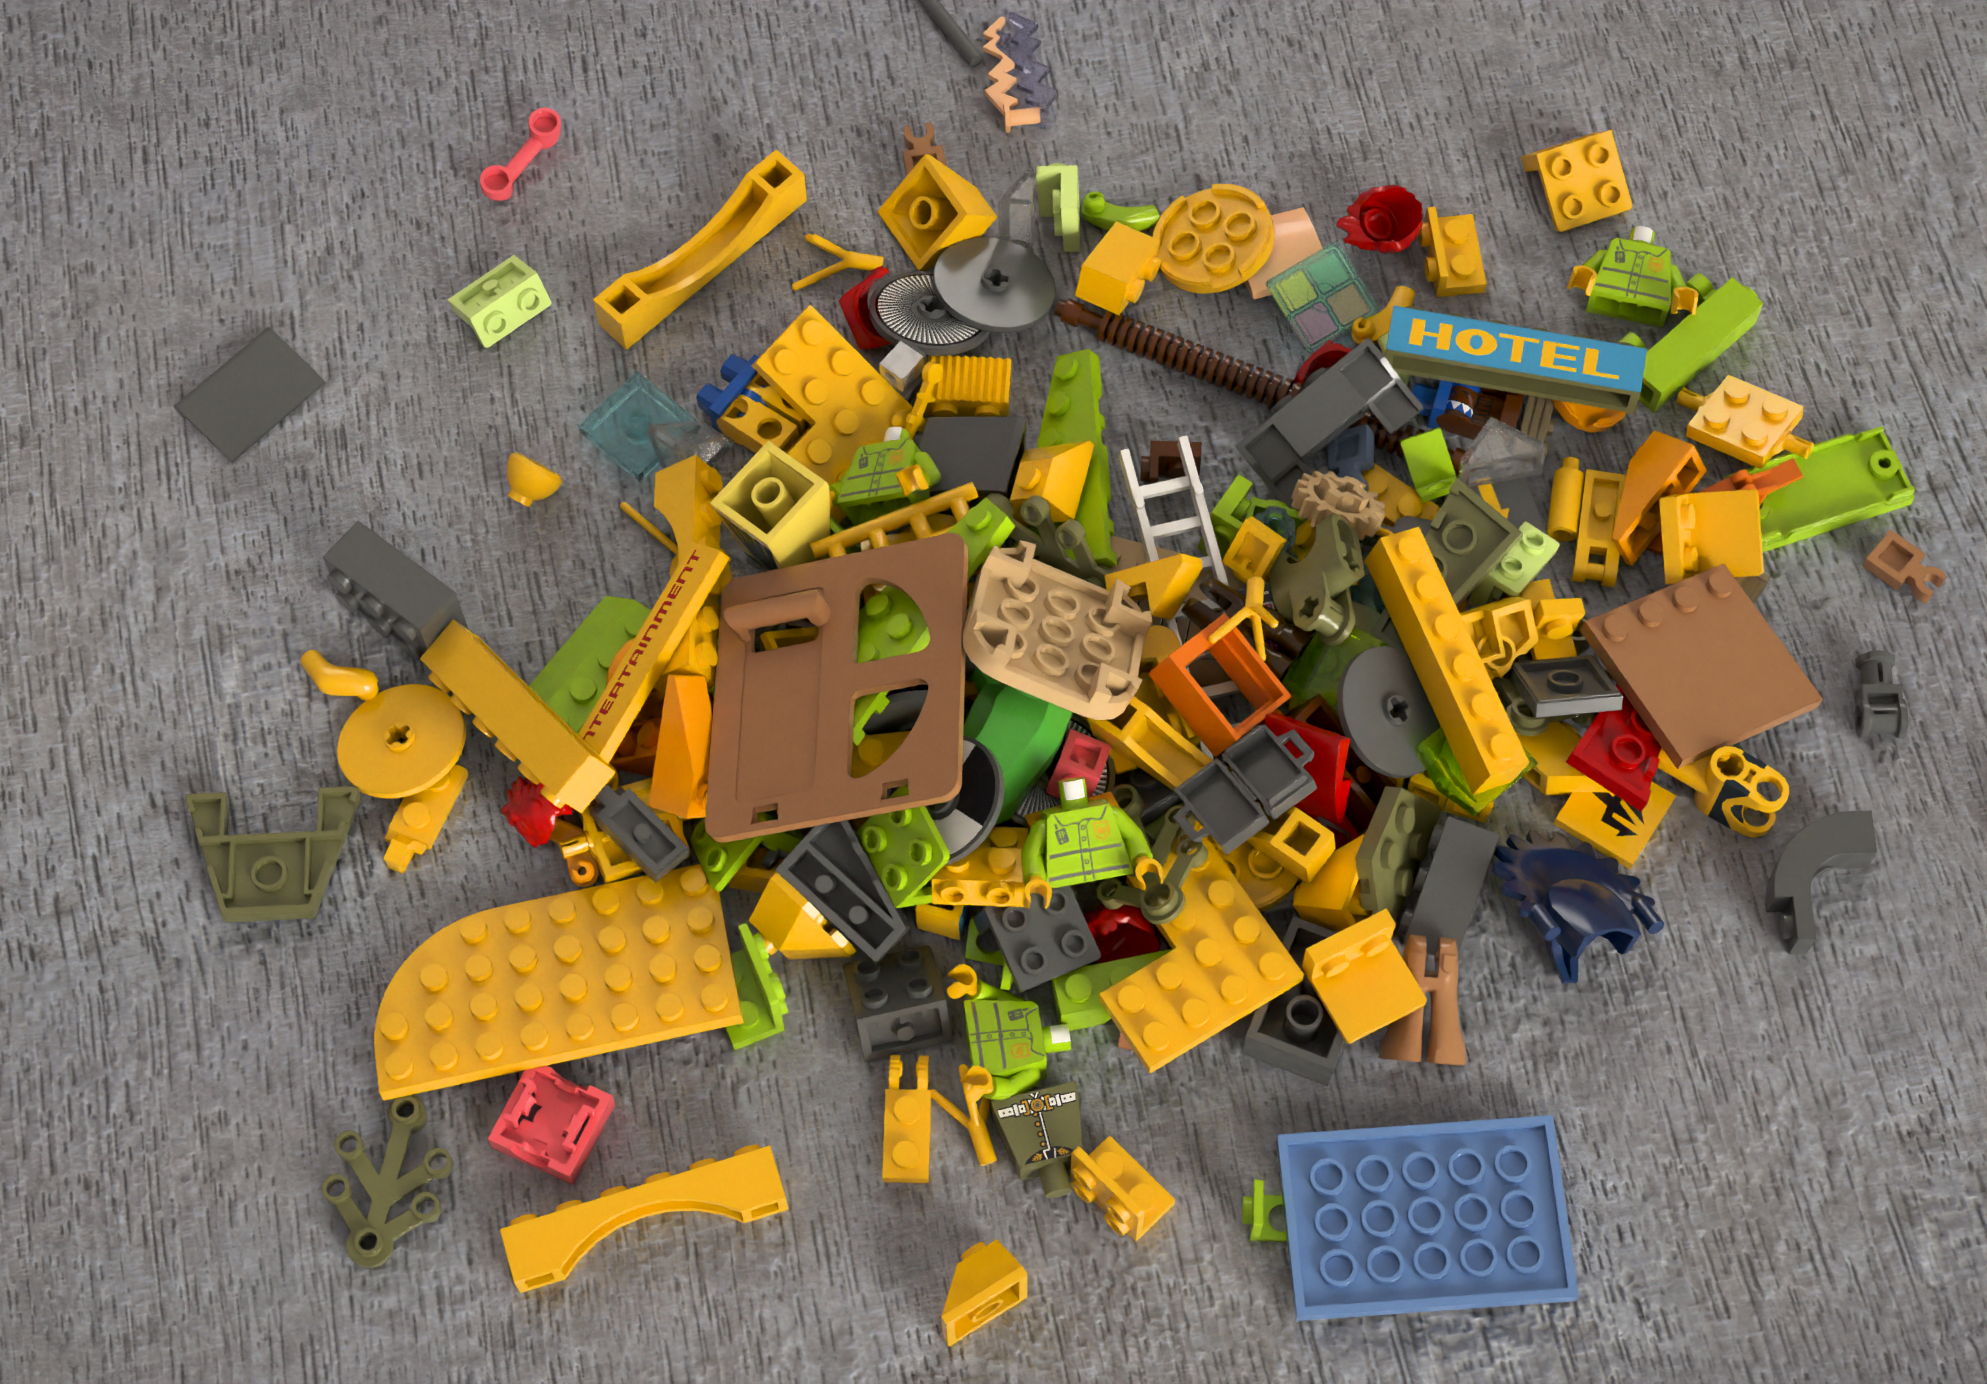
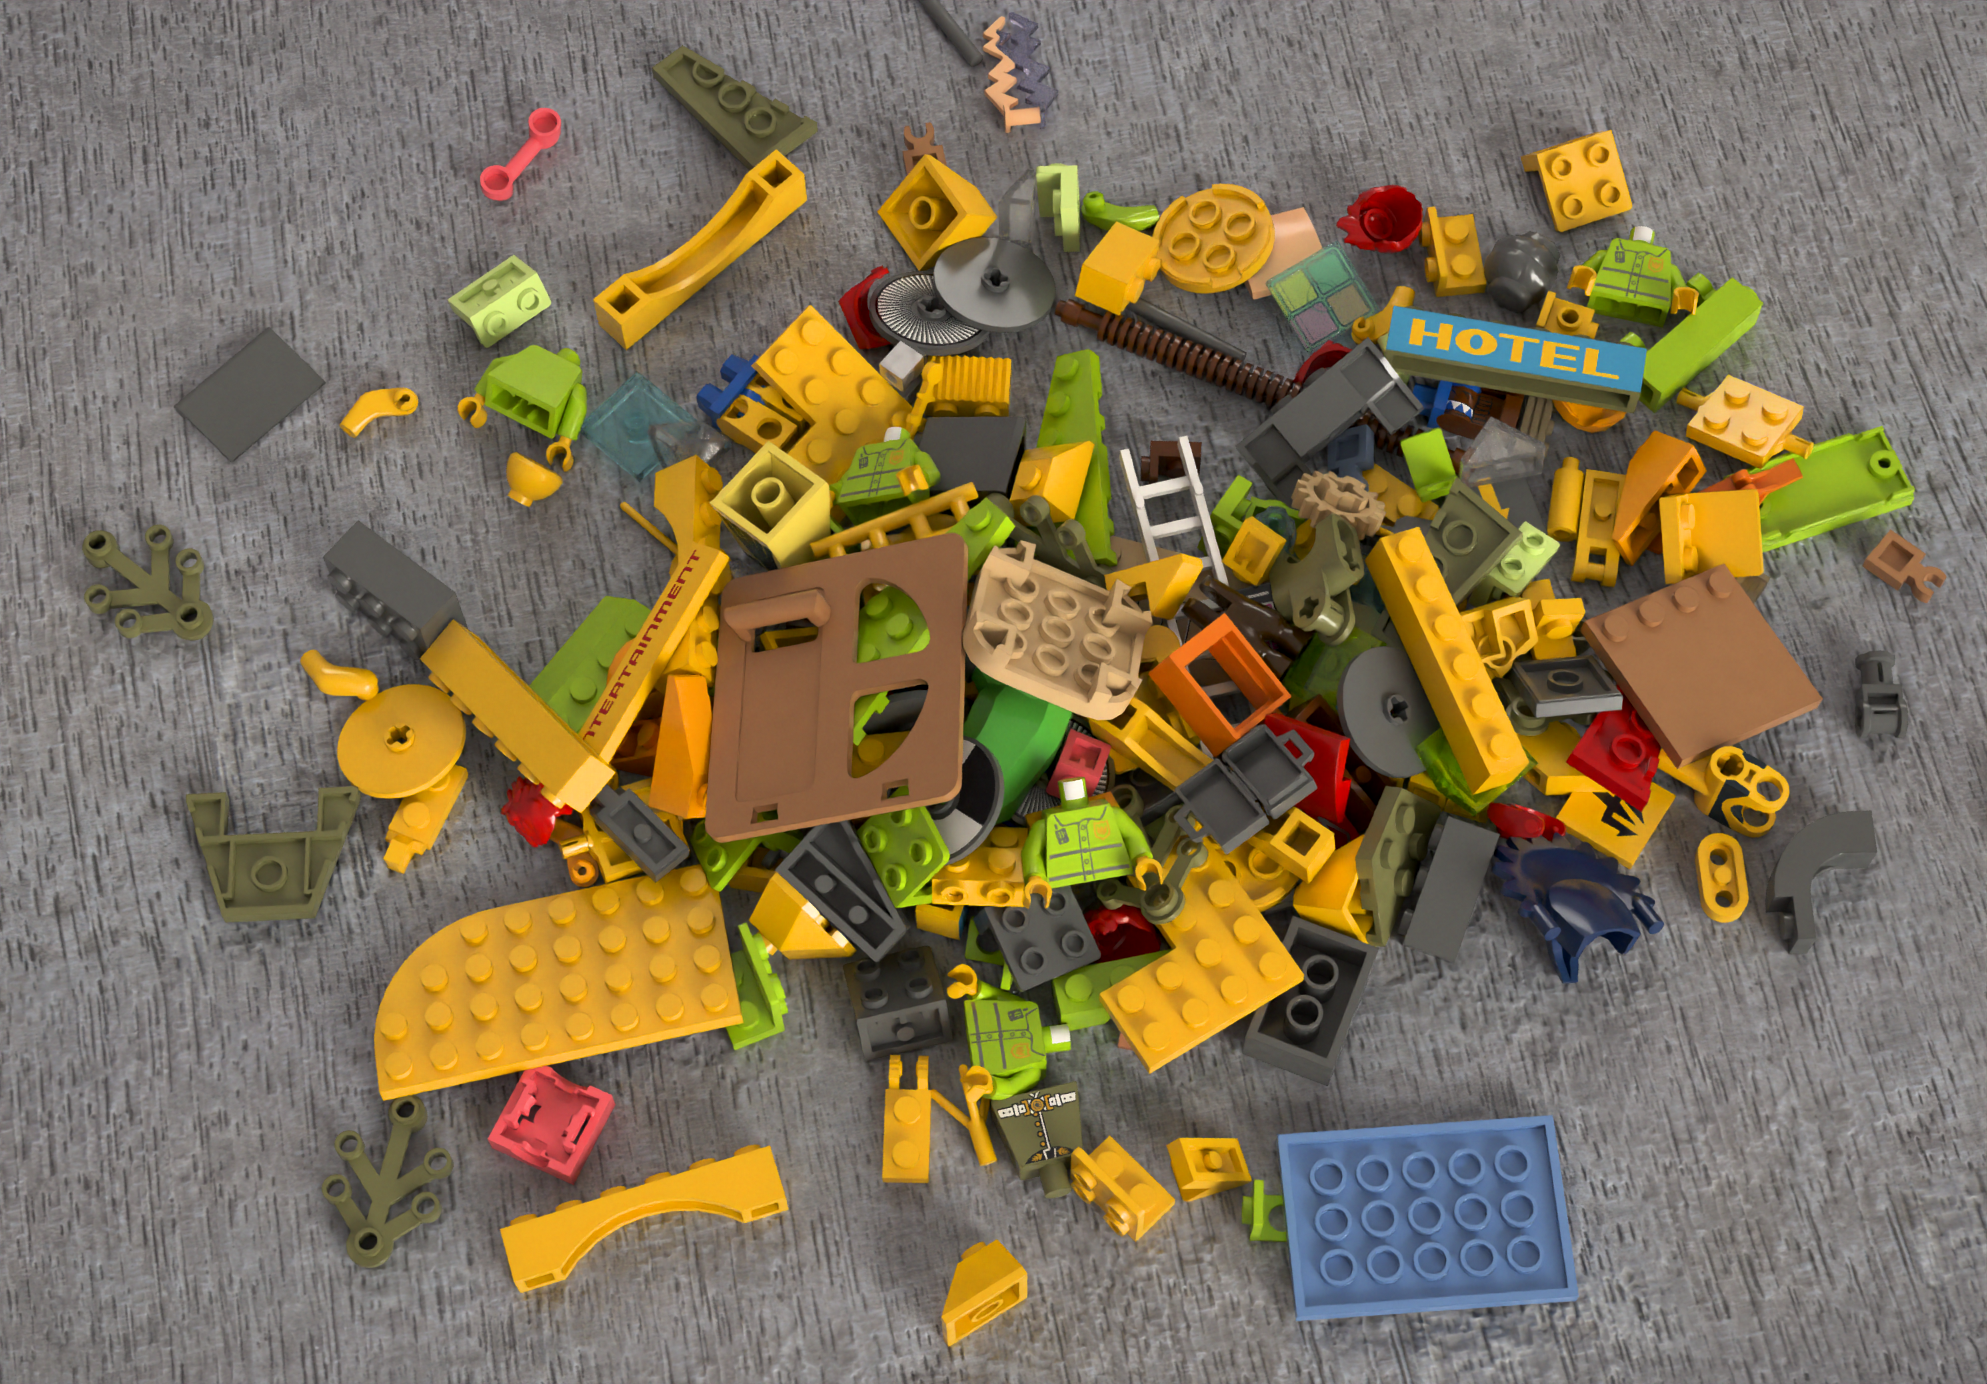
(151, 588): none -> olive plant
(378, 404): none -> yellow arm
(537, 391): none -> lime torso
(732, 109): none -> olive wing
(849, 260): yellow plant -> none
(1184, 329): none -> dark grey bar
(1207, 1166): none -> yellow slope
(1253, 610): yellow plant -> none
(1362, 977): yellow bracket -> none
(1445, 1037): medium nougat piece -> none
(1521, 270): none -> dark grey hair
(1523, 822): none -> red helmet
(1566, 317): none -> yellow brick
(1721, 880): none -> yellow plate

